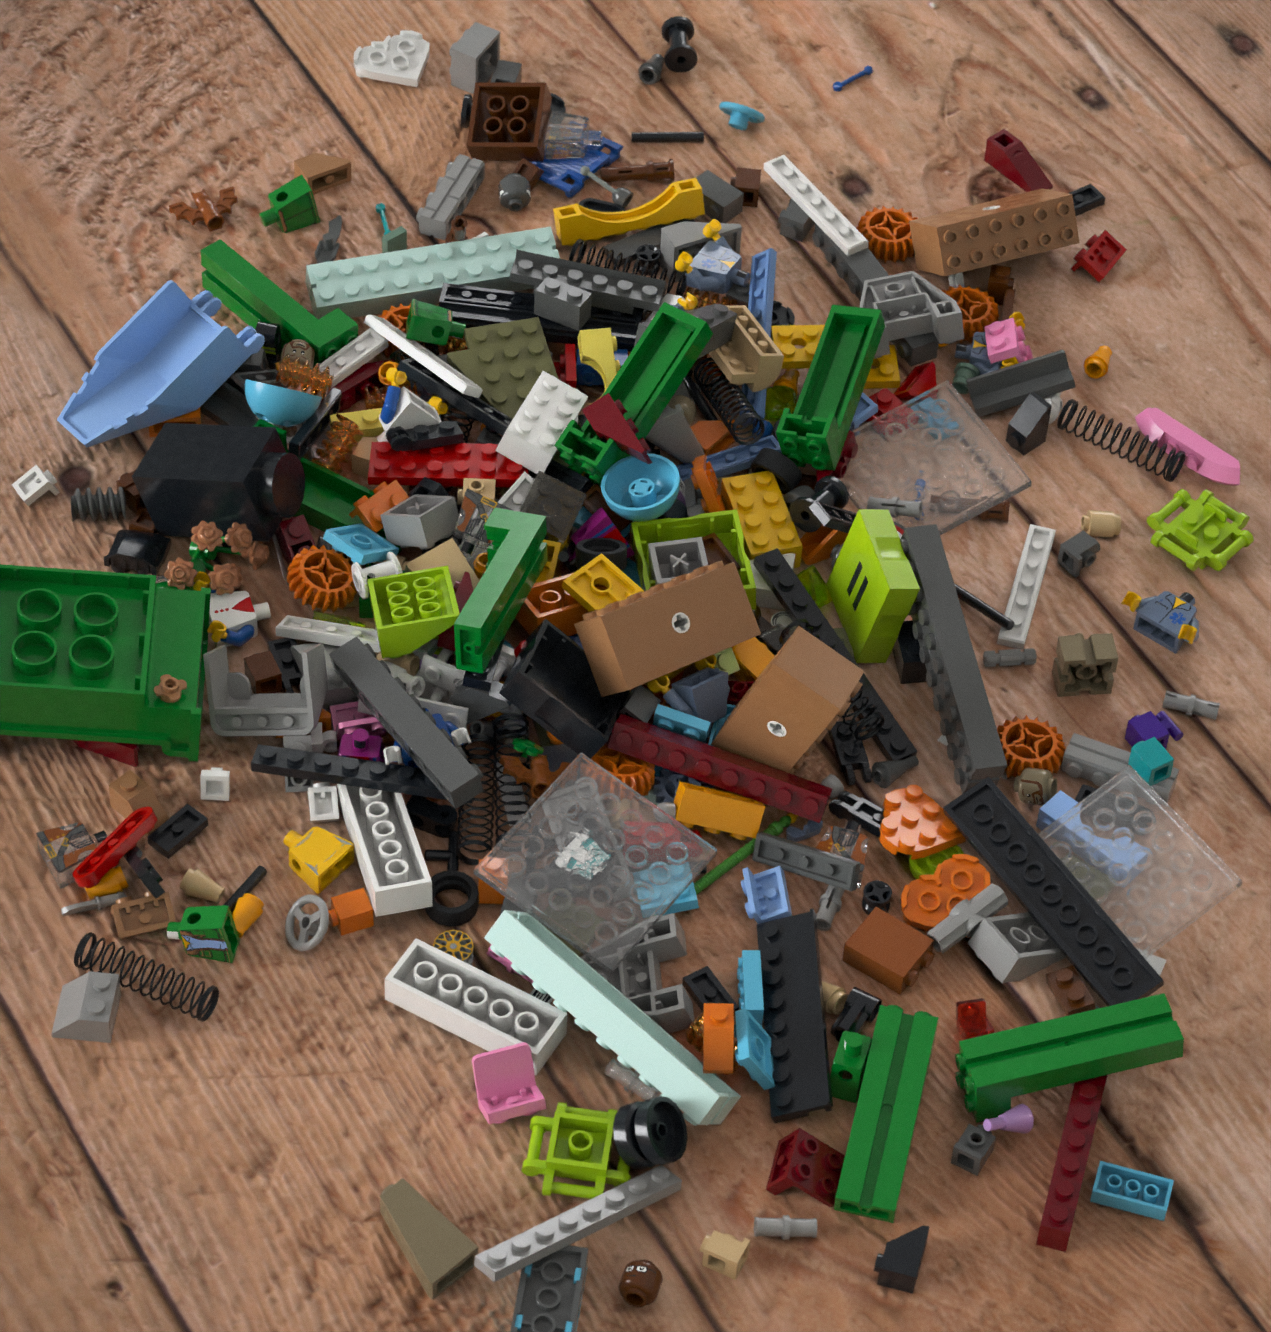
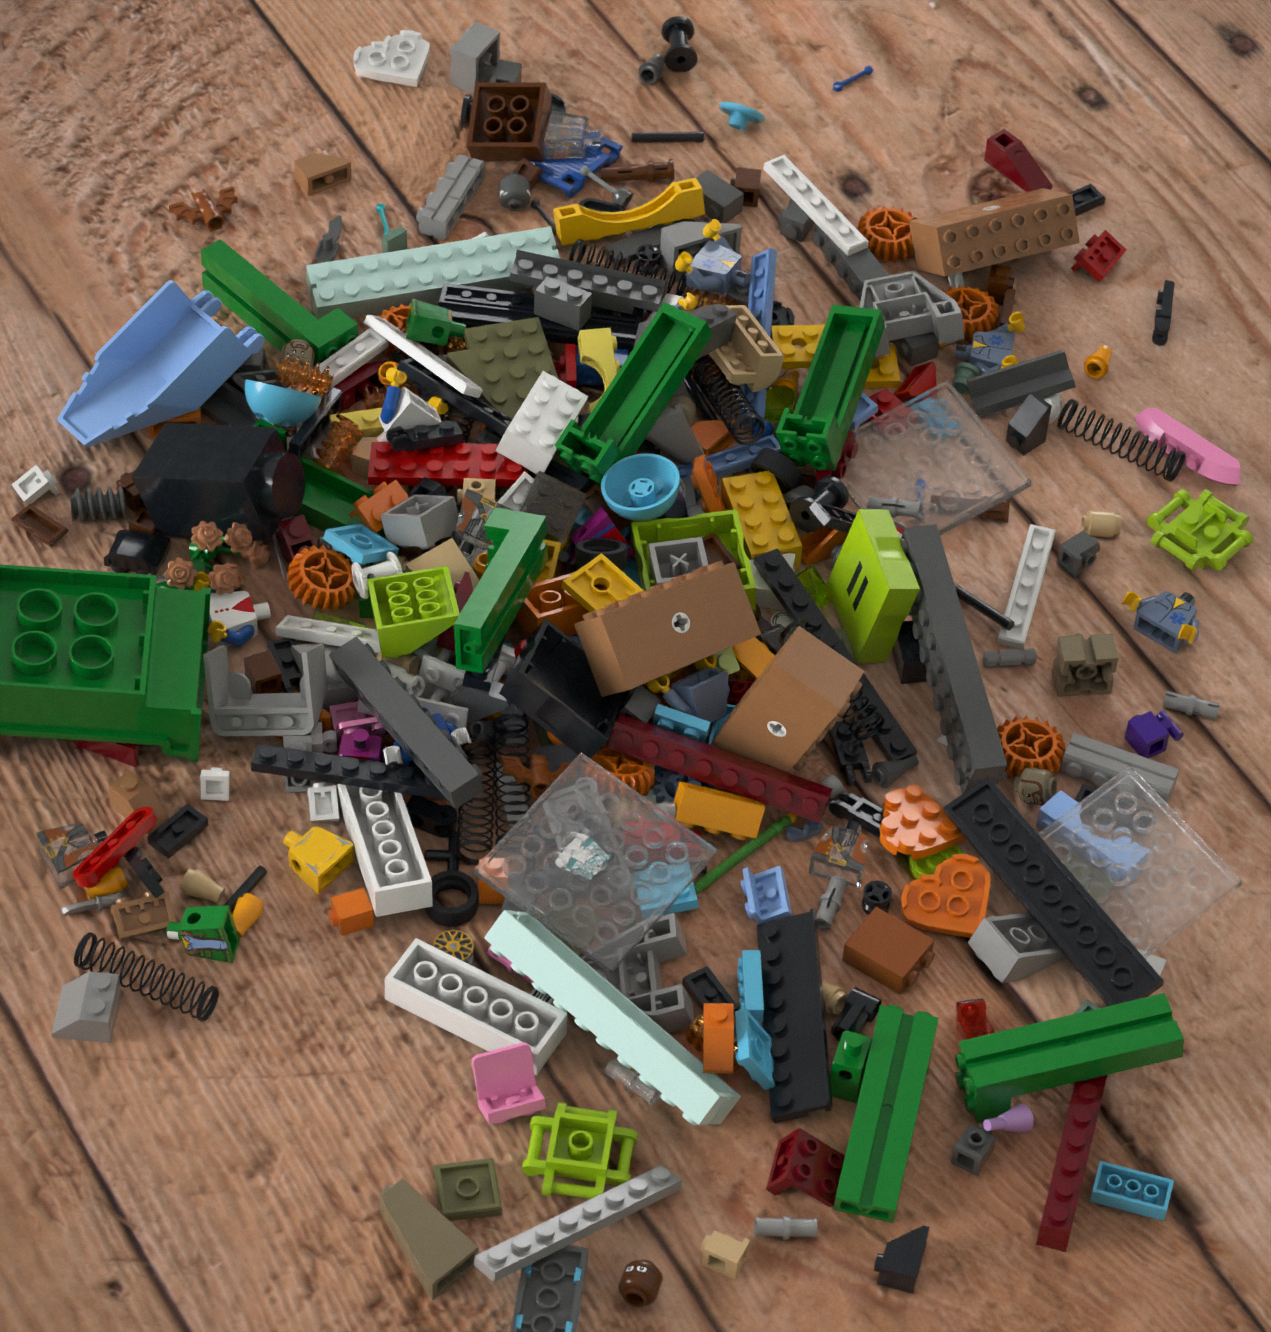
(40, 525): none -> reddish brown tile
(170, 688): medium nougat plate -> none
(272, 342): black leg -> none
(291, 206): green torso -> none
(310, 925): light grey piece -> none
(457, 230): reddish brown pin -> none
(467, 1189): none -> olive tile
(527, 747): green plant -> none
(535, 204): none -> black hinge
(608, 422): dark red slope -> none
(650, 1133): black wheel -> none
(806, 861): dark grey tile -> none
(966, 917): light grey piece -> none
(1006, 341): bright pink bracket -> none
(1070, 991): reddish brown plate -> none
(1151, 761): teal brick -> none
(1163, 313): none -> black hinge

